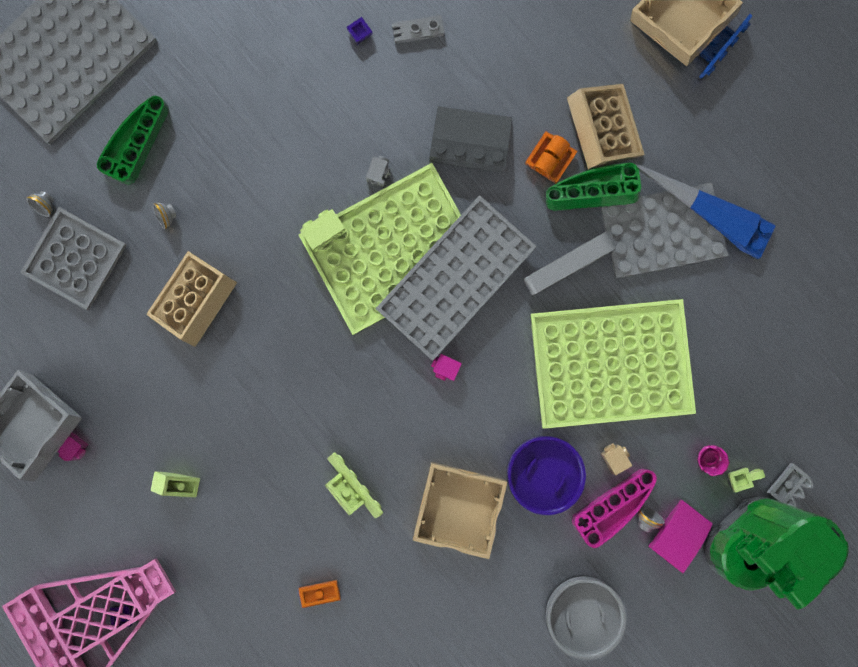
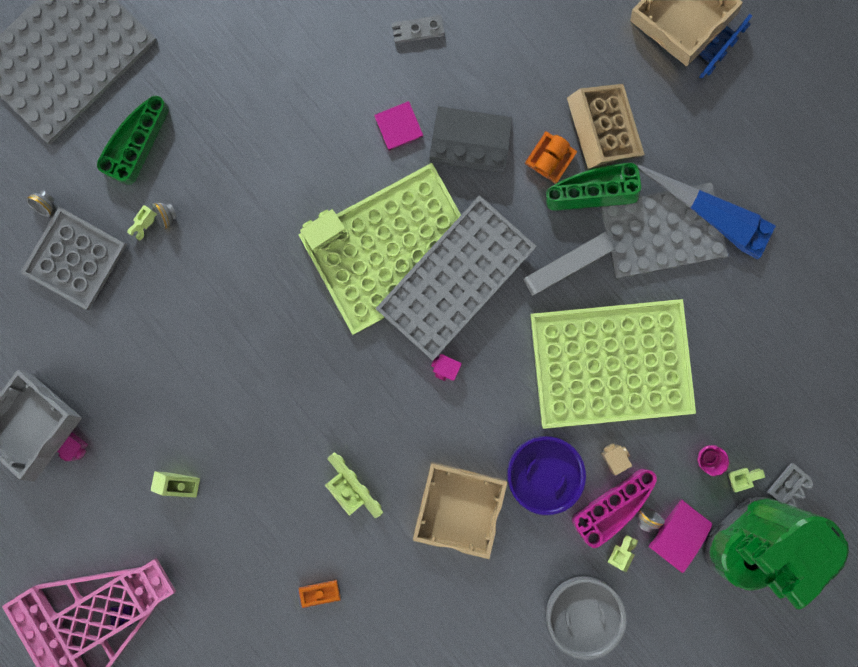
(142, 220): none -> yellowish green plate
(191, 299): tan slope -> none
(359, 30): dark purple plate -> none
(378, 171): light grey brick -> none
(398, 125): none -> dark pink tile
(622, 556): none -> yellowish green plate

